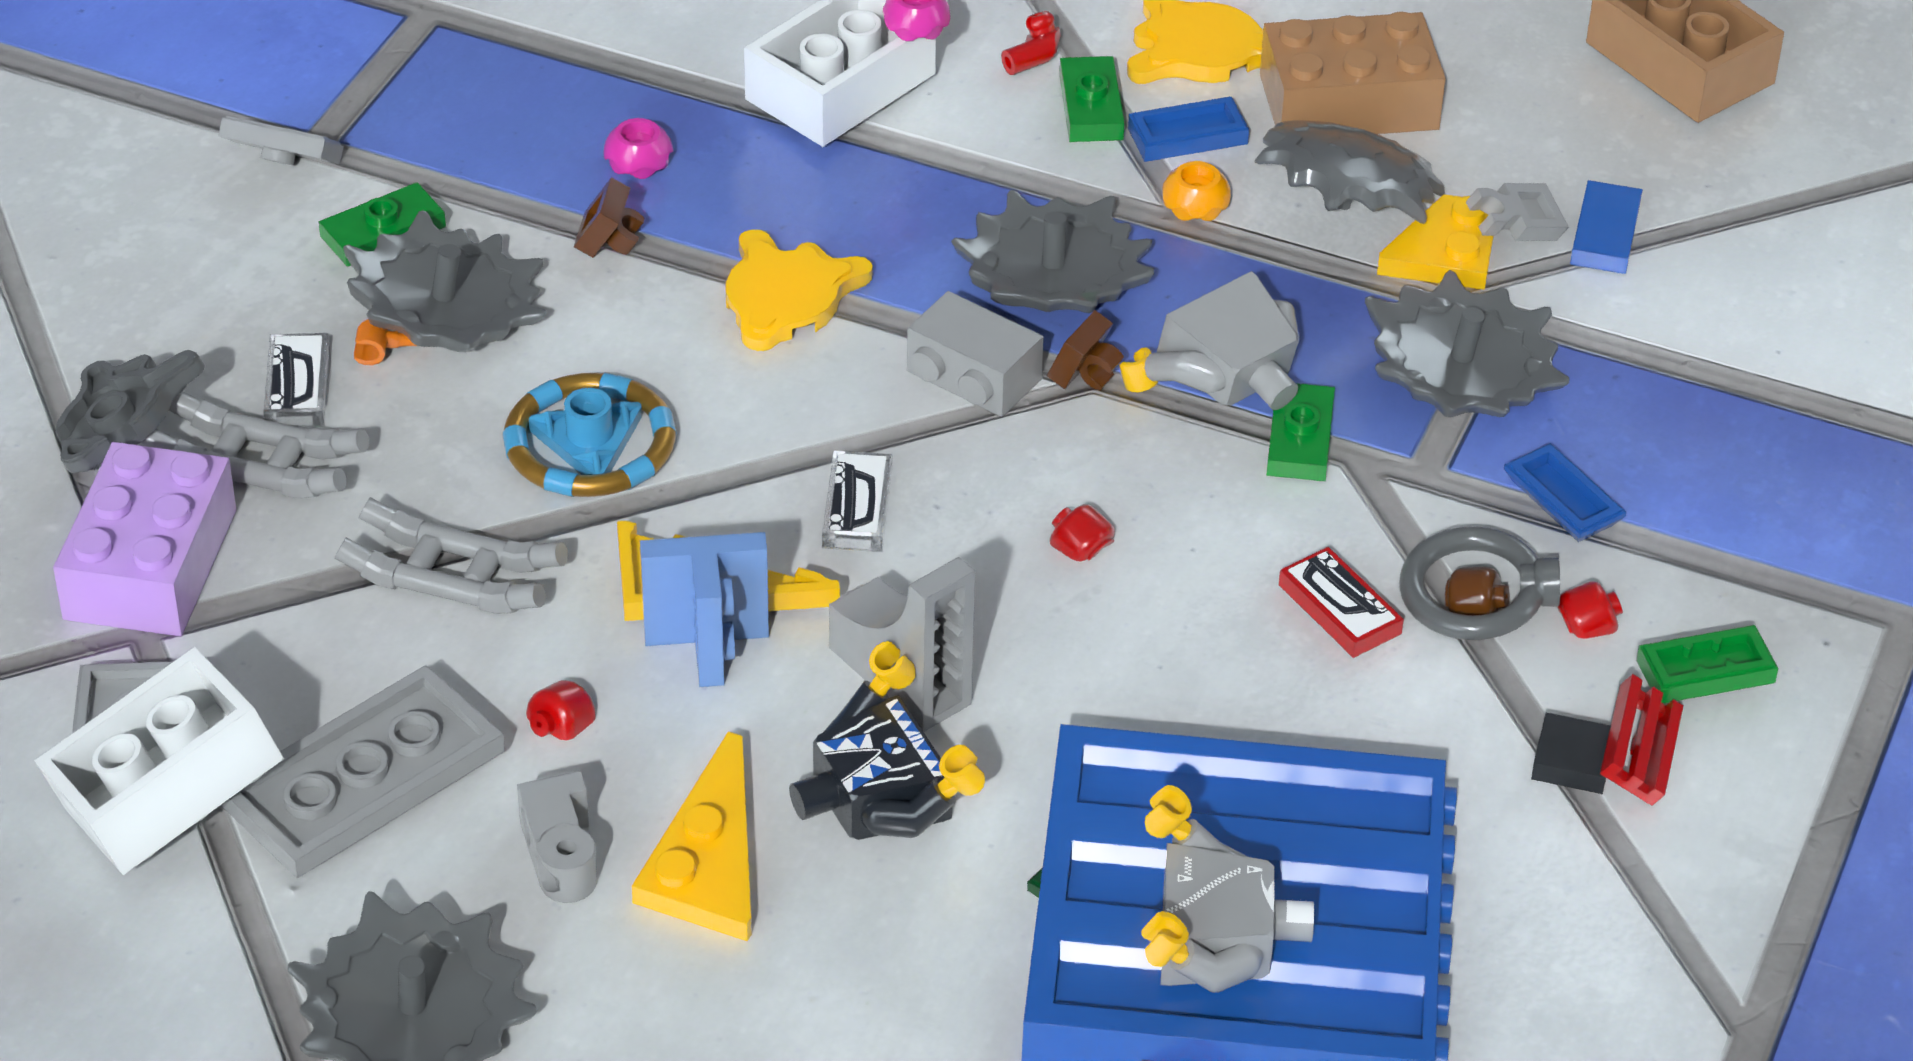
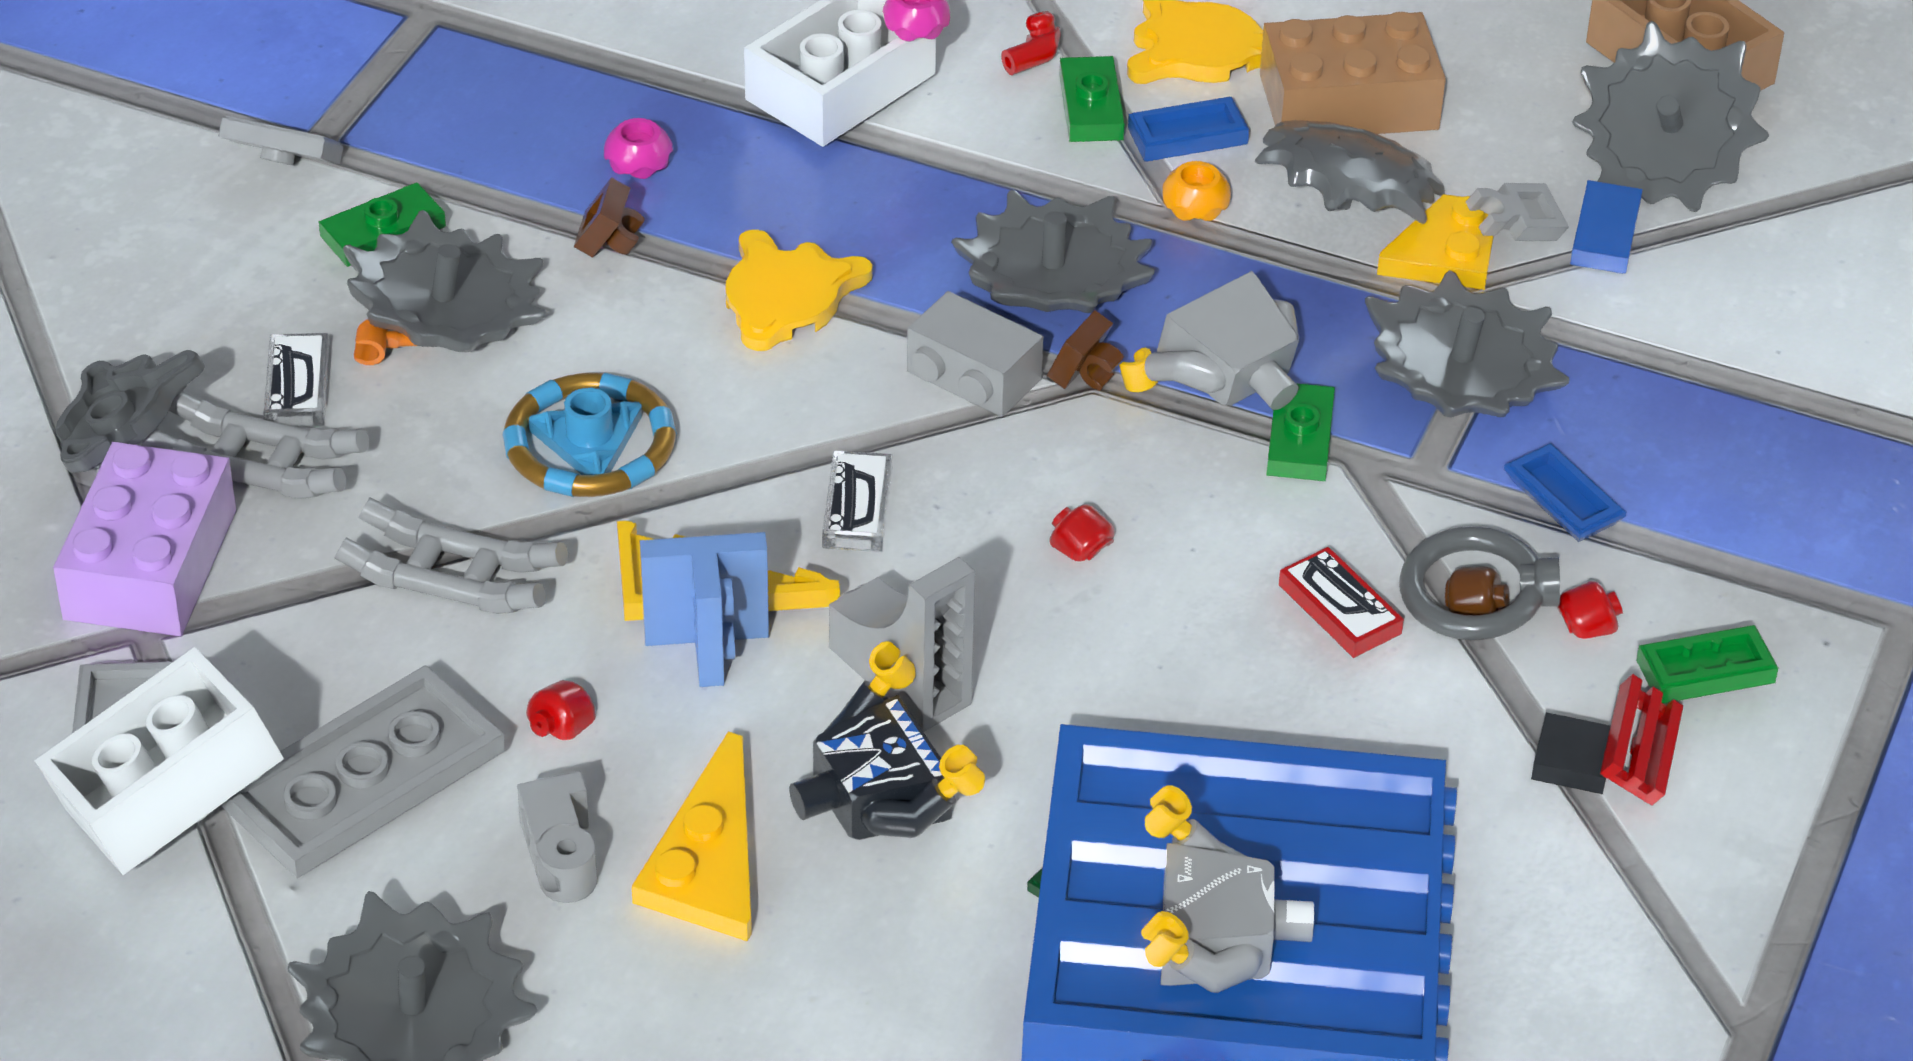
(1671, 117): none -> dark grey piece

